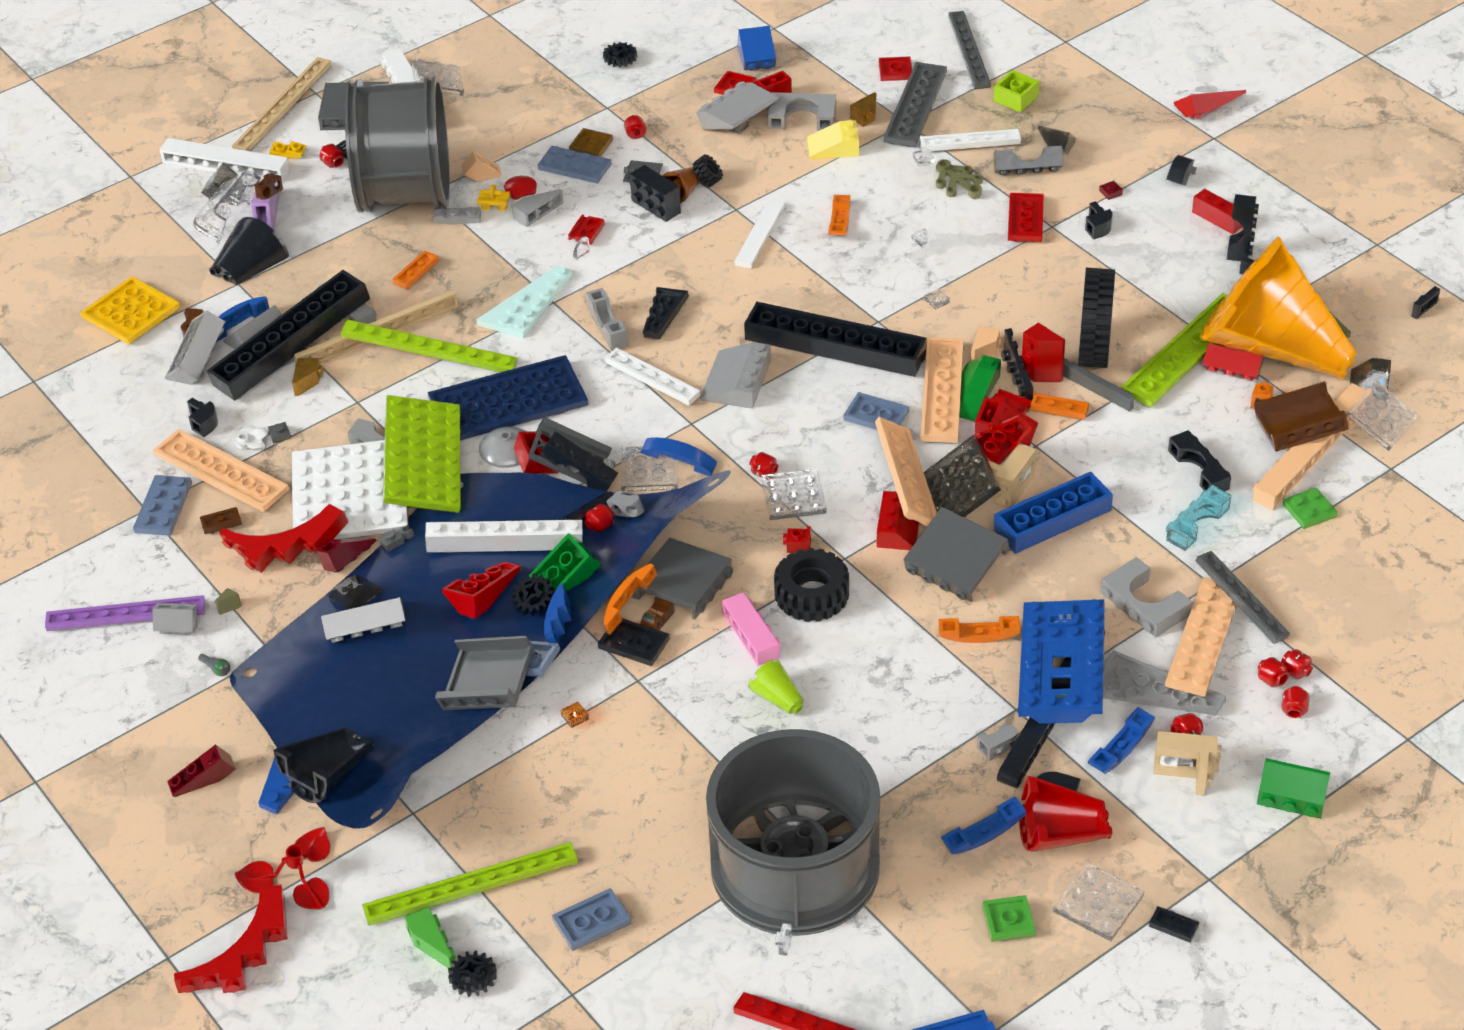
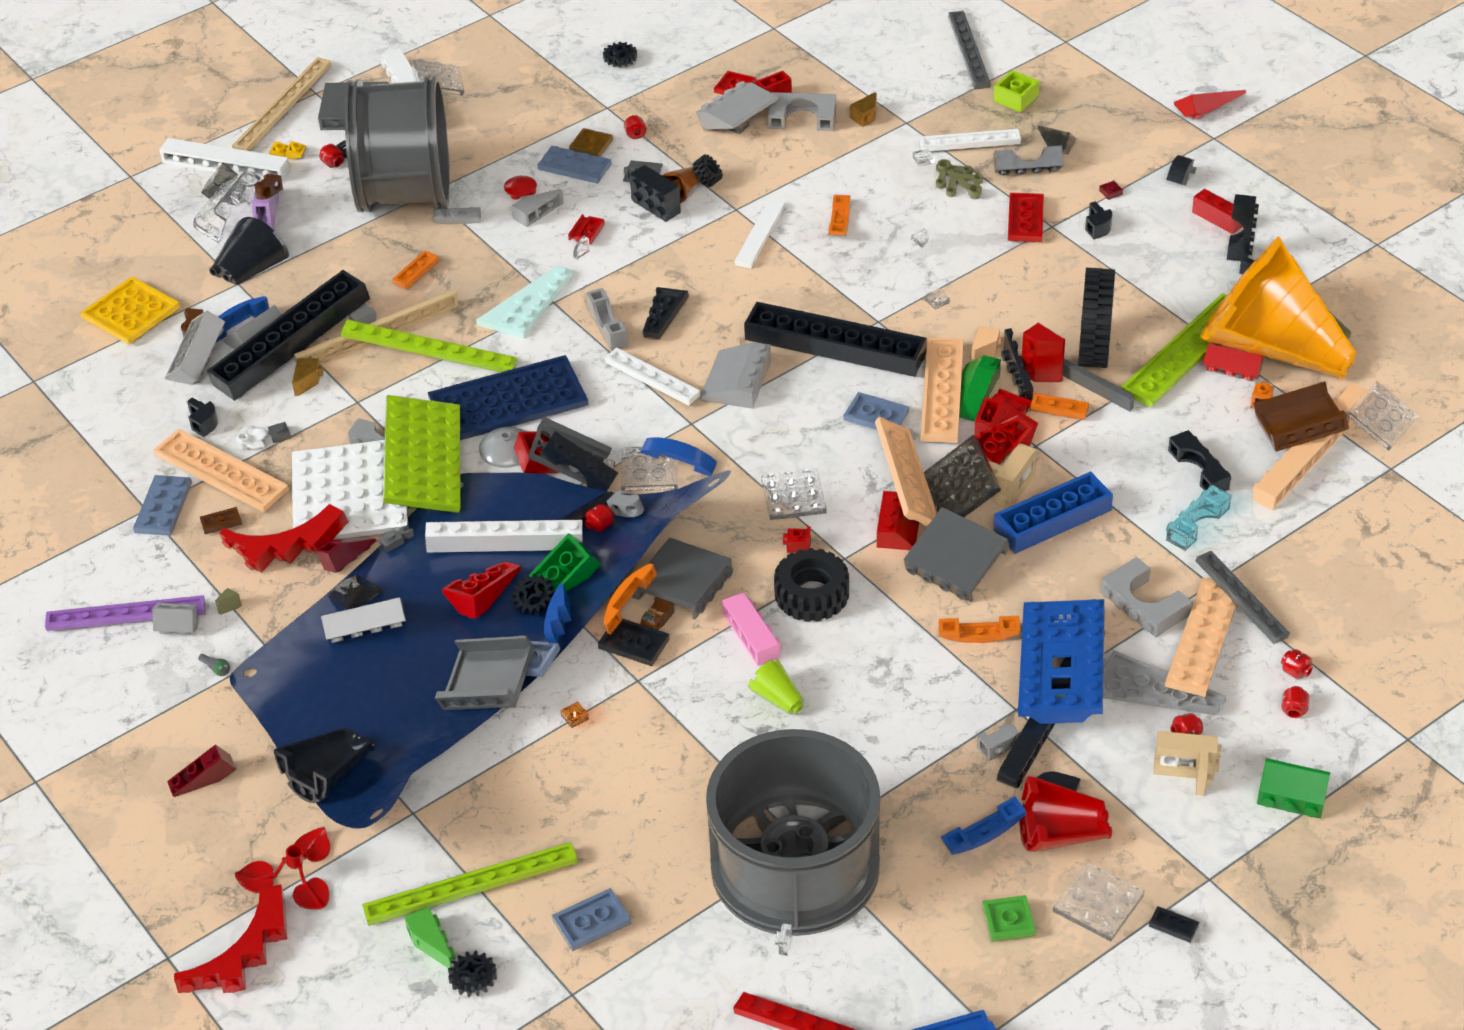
(275, 791): blue wing -> none
(480, 168): light nougat slope -> none
(493, 197): yellow hips -> none
(756, 48): blue slope -> none
(763, 464): red head -> none
(835, 141): light yellow slope -> none
(895, 68): red tile -> none
(915, 104): dark grey plate -> none
(1124, 742): blue slope -> none
(1273, 672): red head -> none
(1309, 508): bright green plate -> none
(1371, 371): clear smoke slope -> none
(1425, 302): black plate -> none

